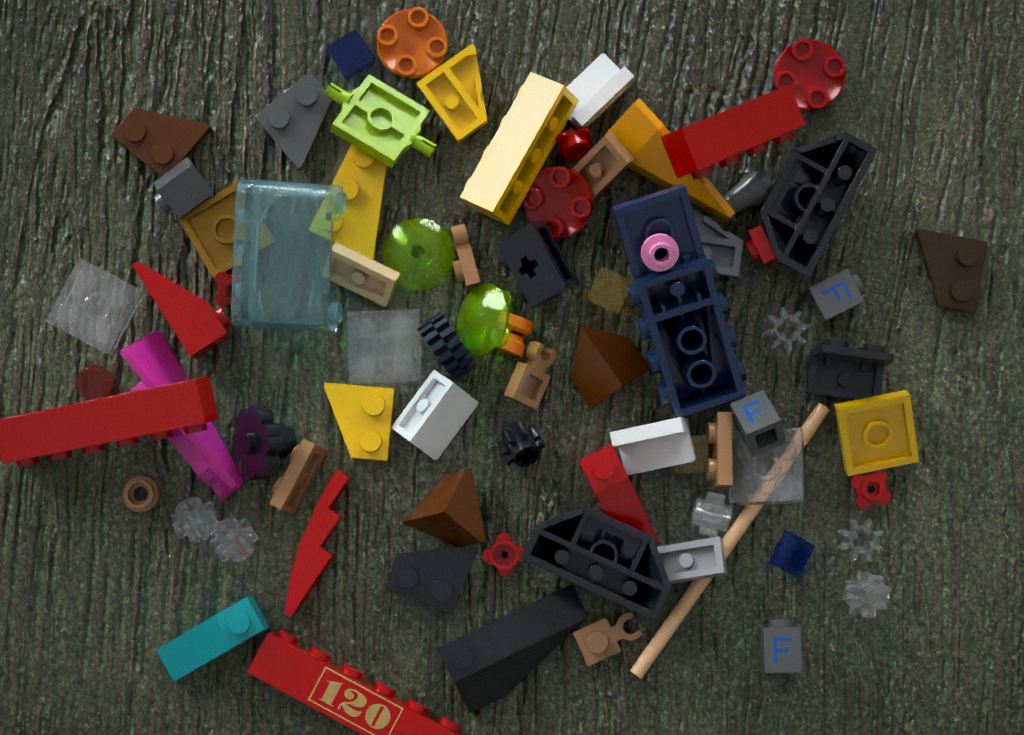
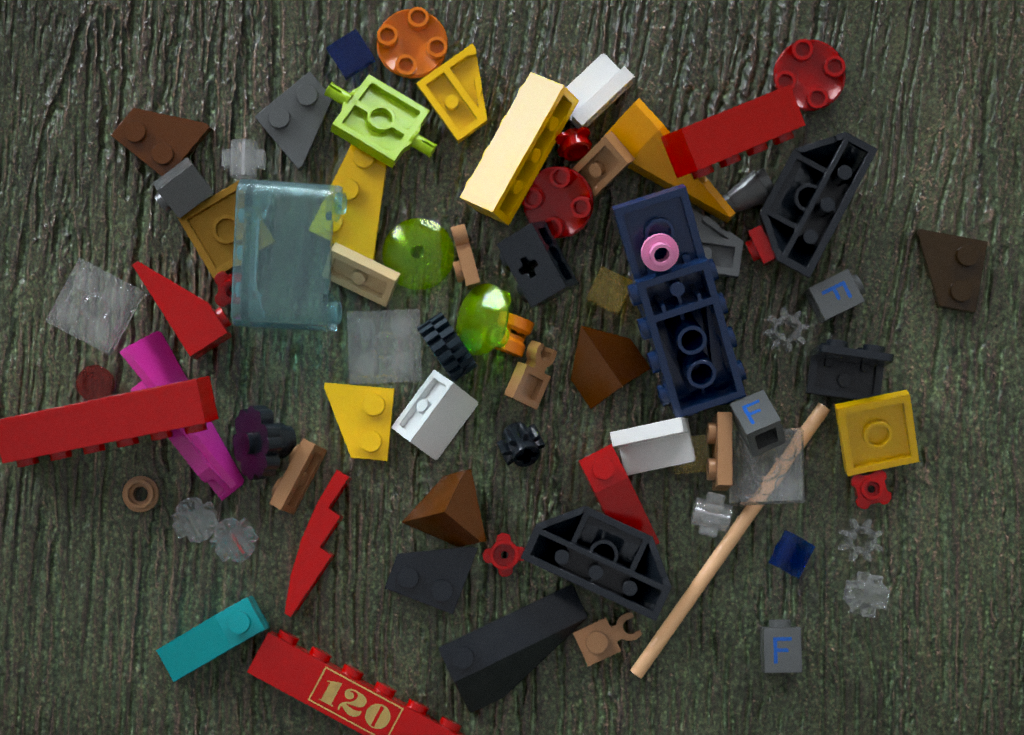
(243, 159): none -> clear gear
(693, 560): light grey plate -> none

